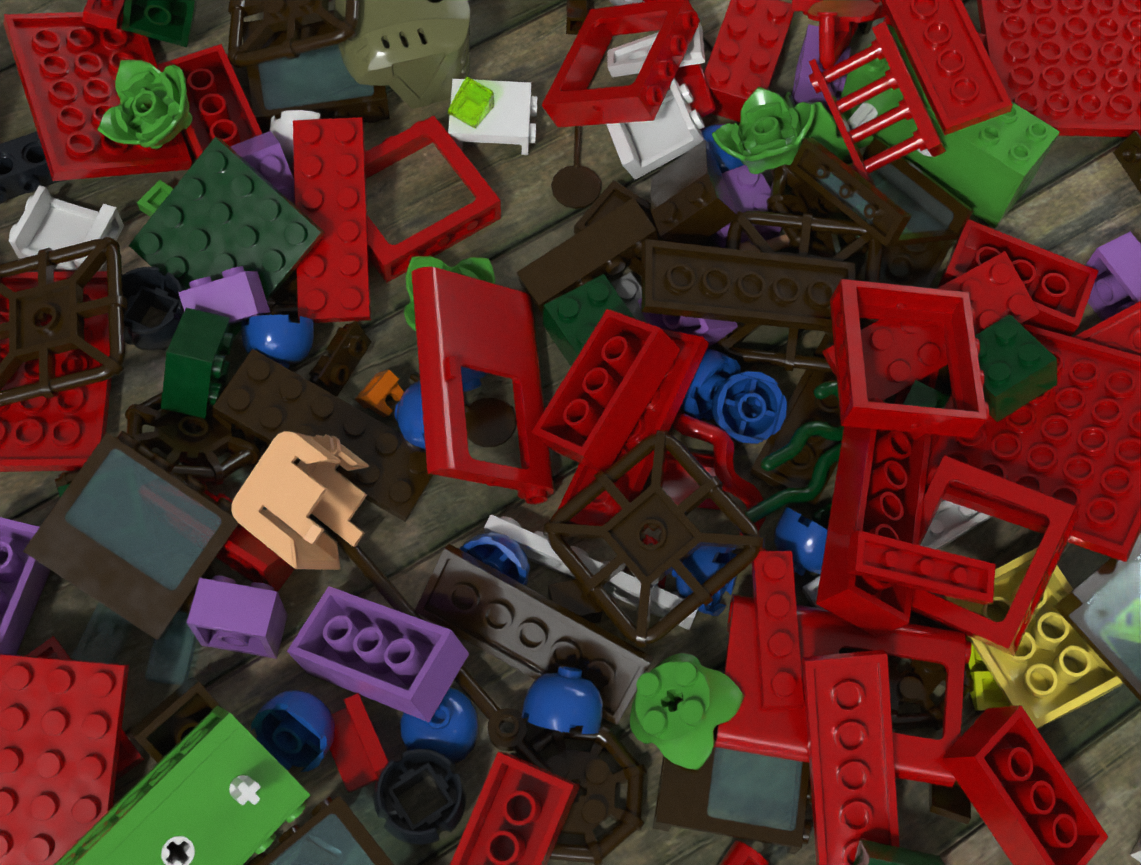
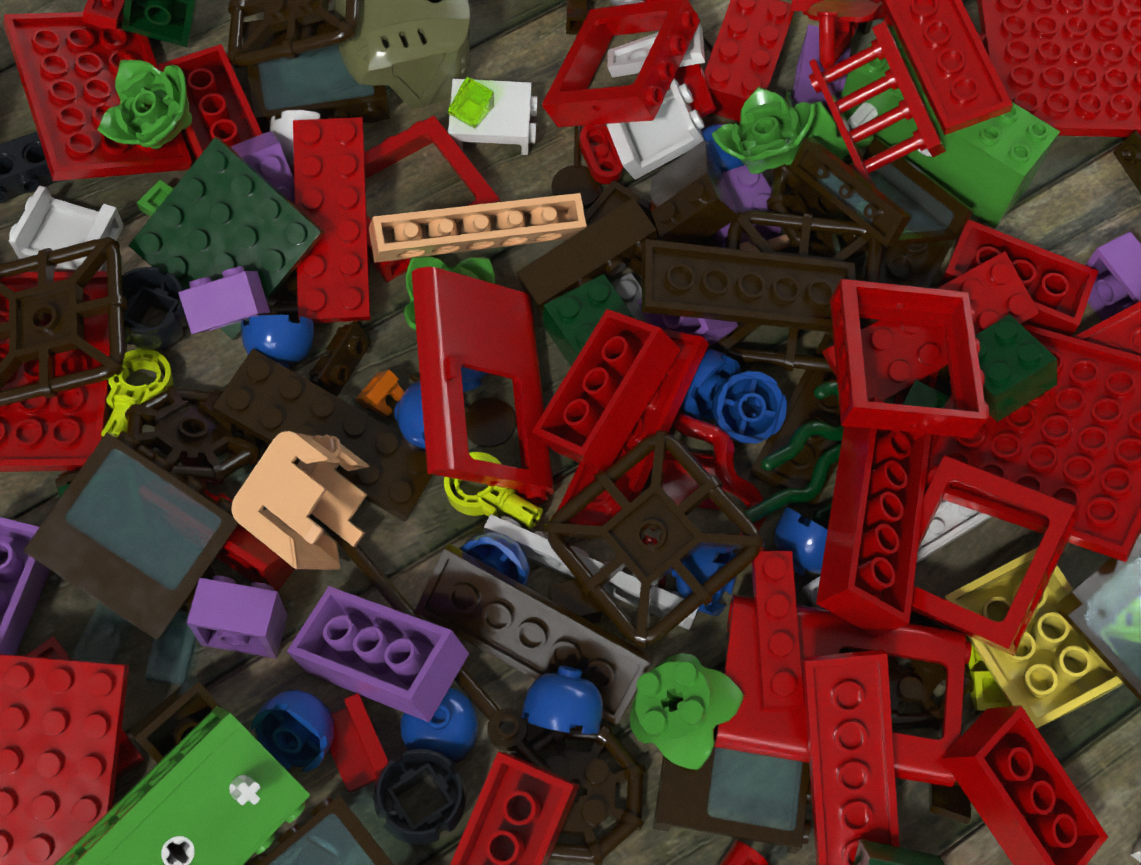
(124, 395): none -> neon yellow pin
(196, 363): dark green brick -> none
(476, 227): none -> light nougat brick
(492, 499): none -> neon yellow pin
(600, 156): none -> red plate
(921, 567): red plate -> none

